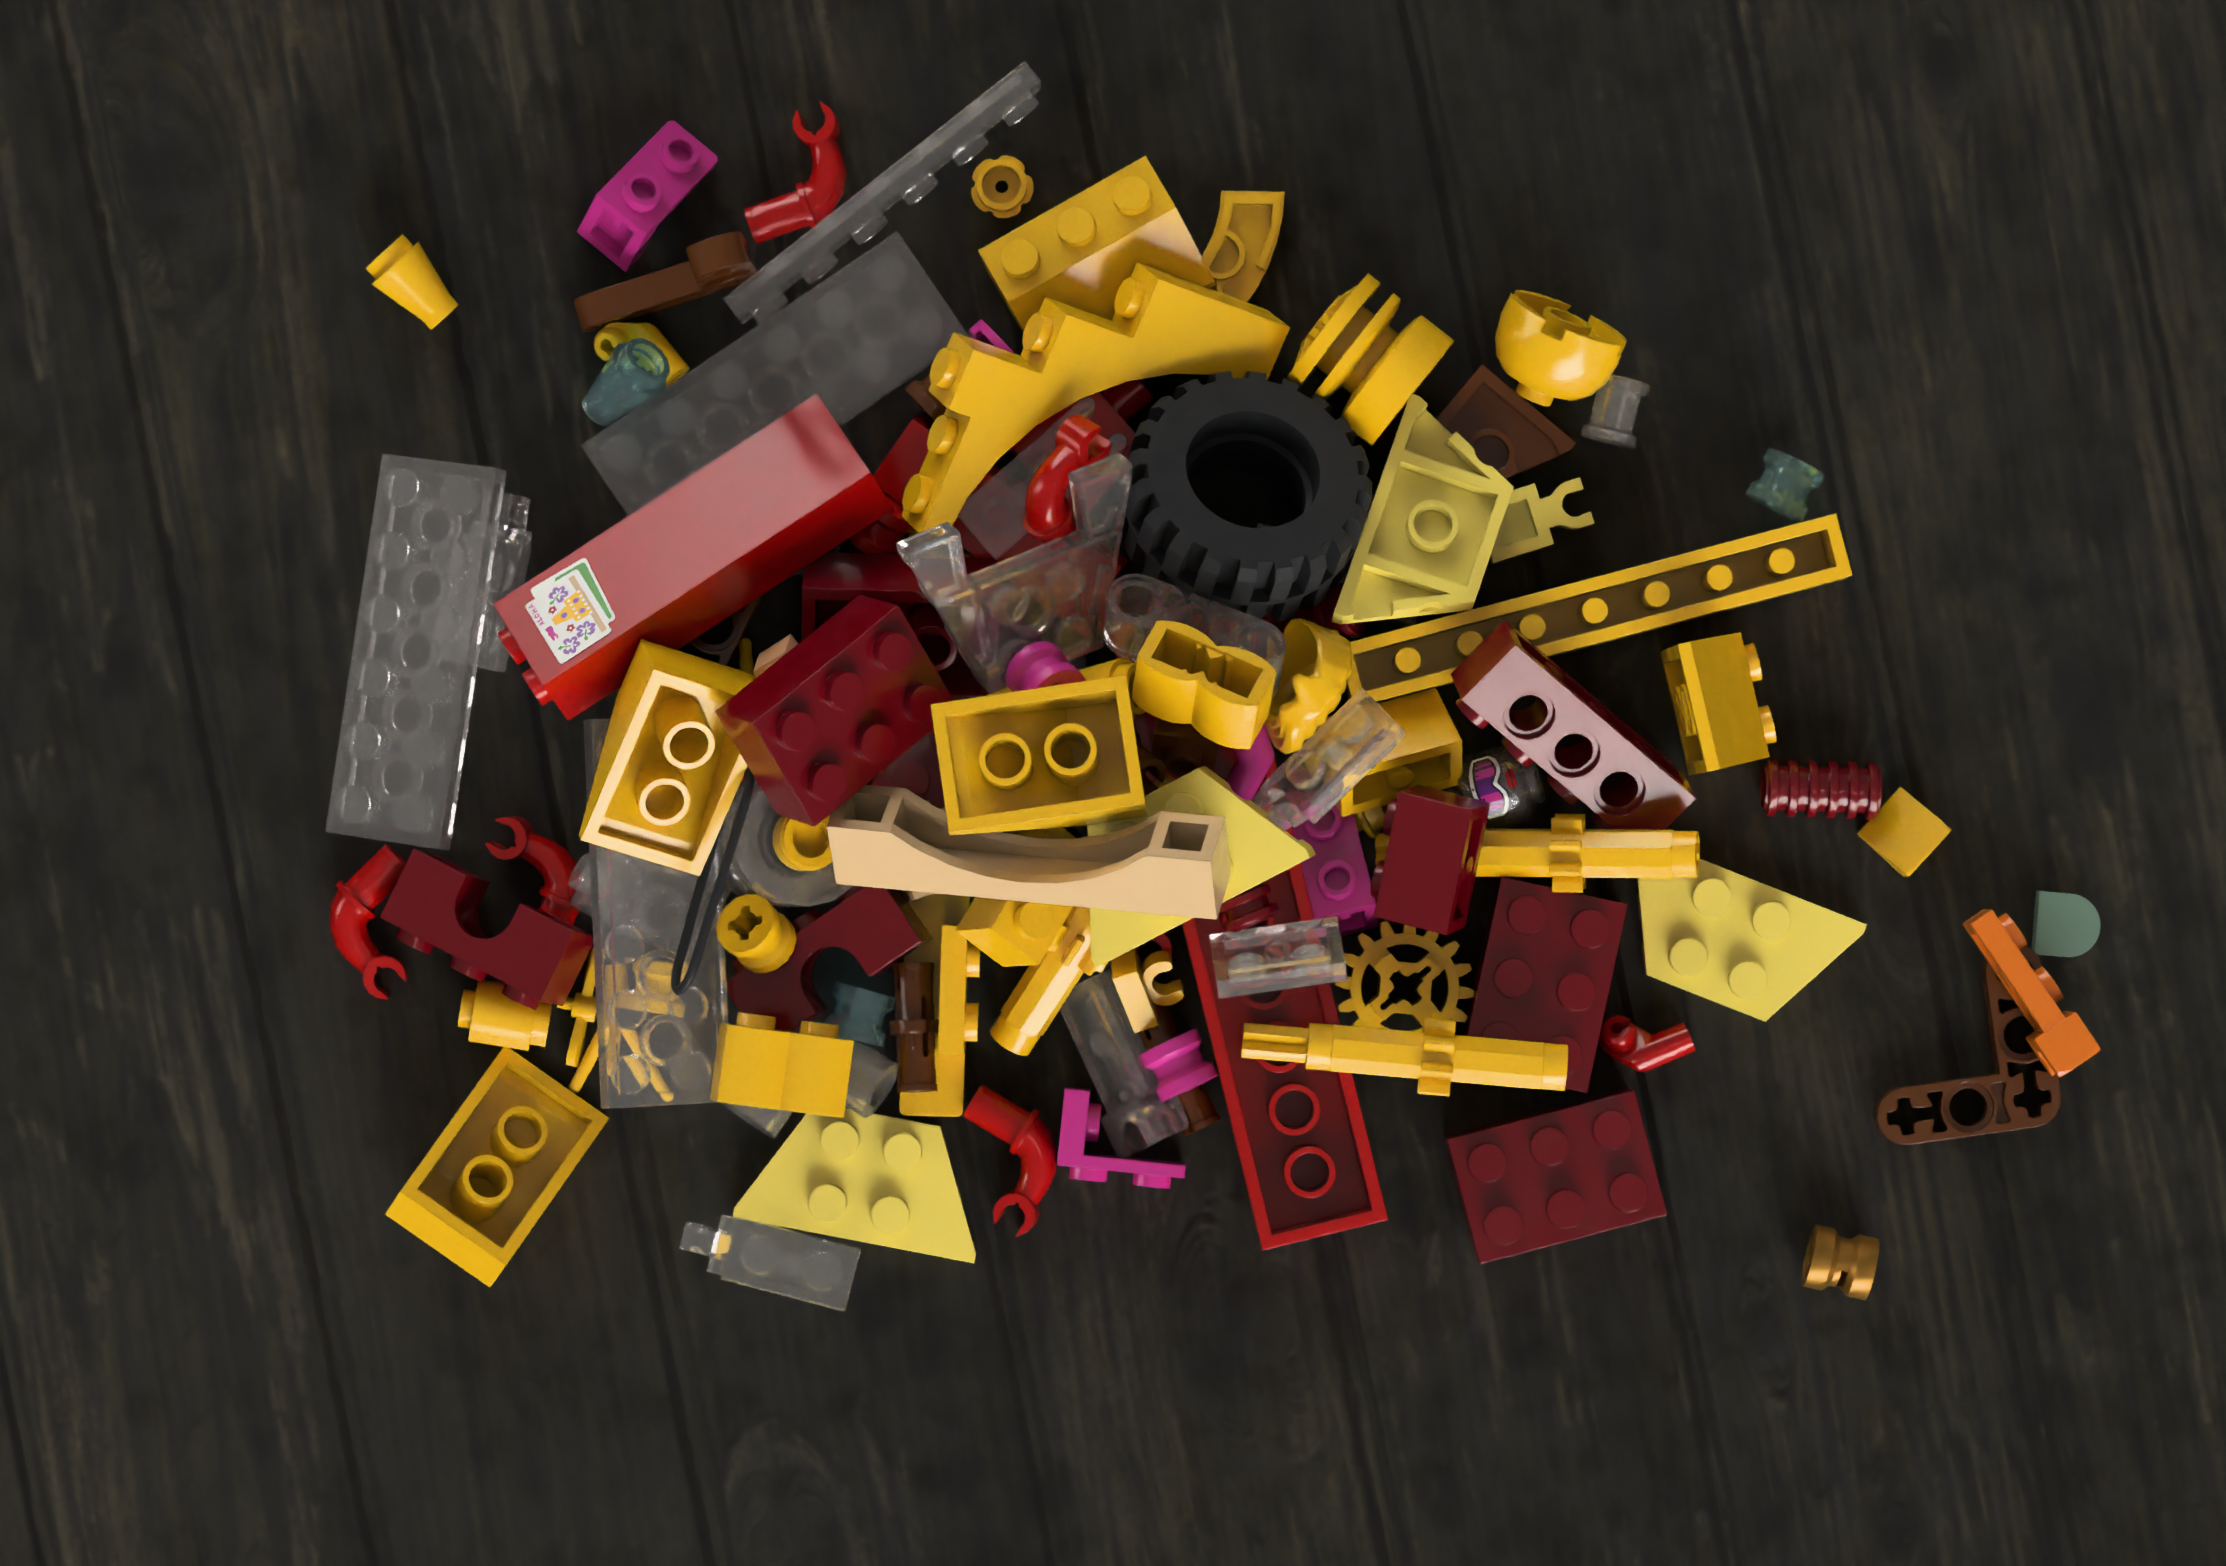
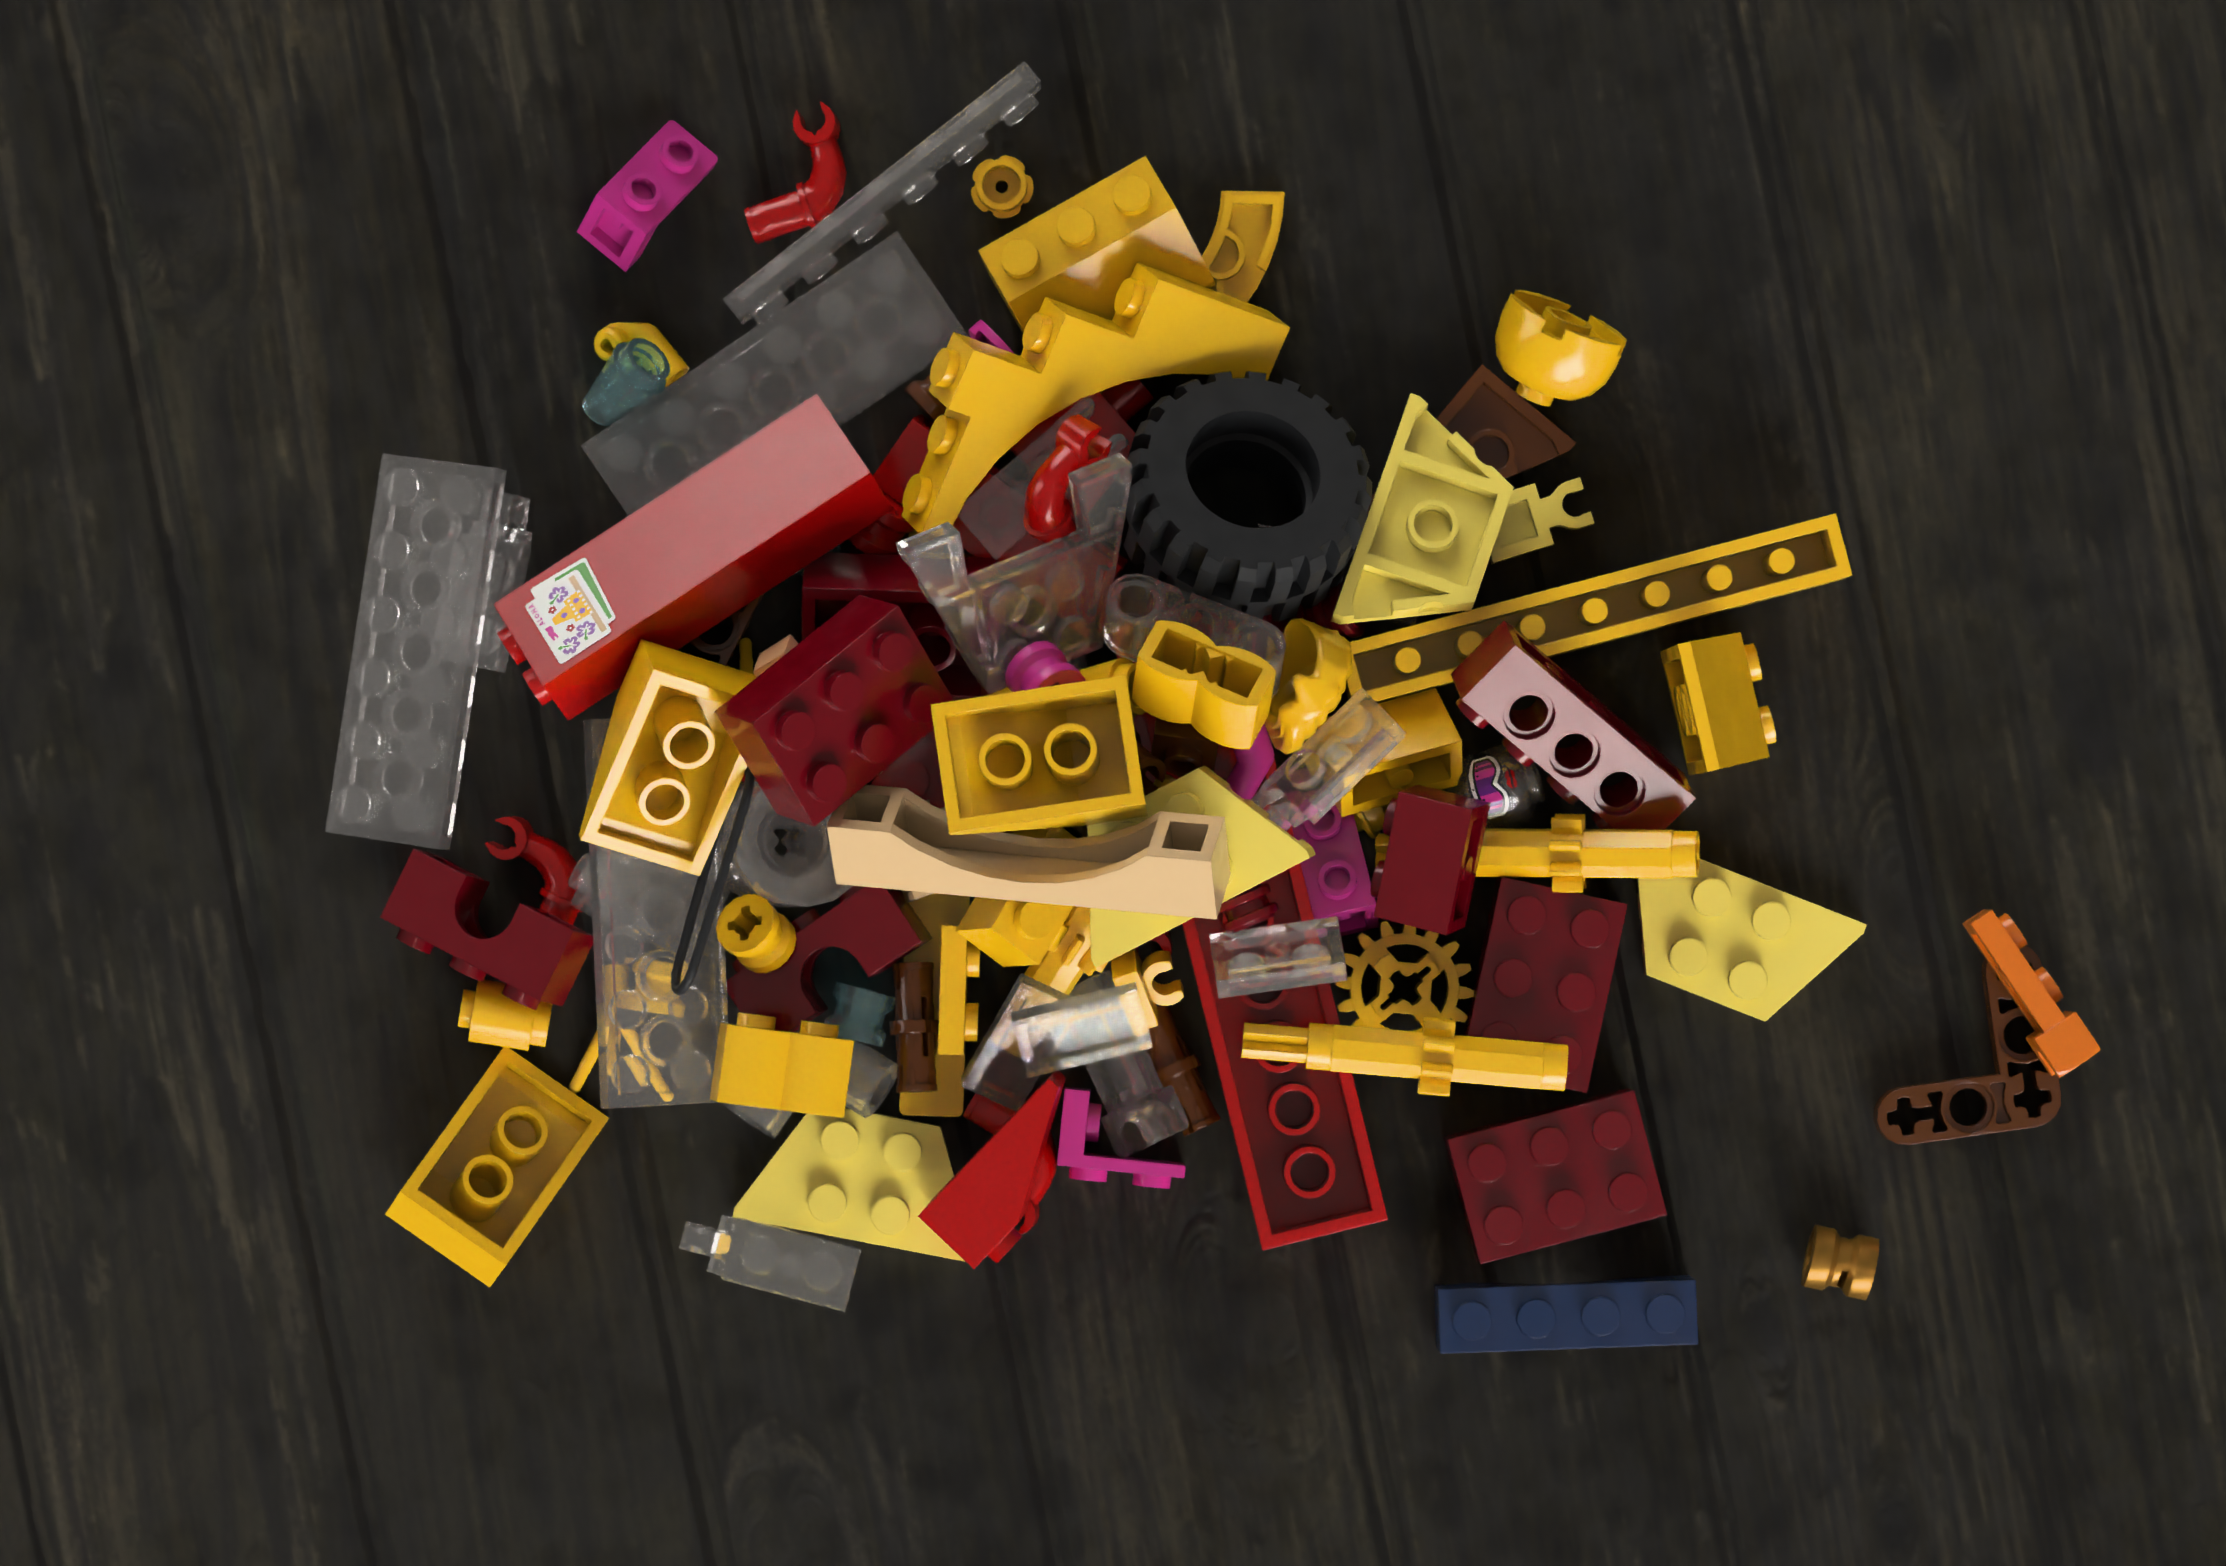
(353, 909): red piece -> none
(412, 281): yellow cone -> none
(584, 1011): yellow piece -> none
(712, 267): reddish brown beam -> none
(802, 845): yellow tile -> none
(993, 1189): none -> red slope
(997, 1063): none -> clear tile
(1081, 1029): none -> clear tile
(1178, 1065): dark pink wheel -> none
(1369, 358): yellow wheel -> none
(1566, 1315): none -> dark blue arch
(1615, 412): clear bush -> none
(1640, 1048): red arm -> none
(1785, 484): clear light blue wheel -> none
(1821, 789): dark red piece -> none
(1904, 832): yellow slope -> none
(2064, 924): sand green tile -> none

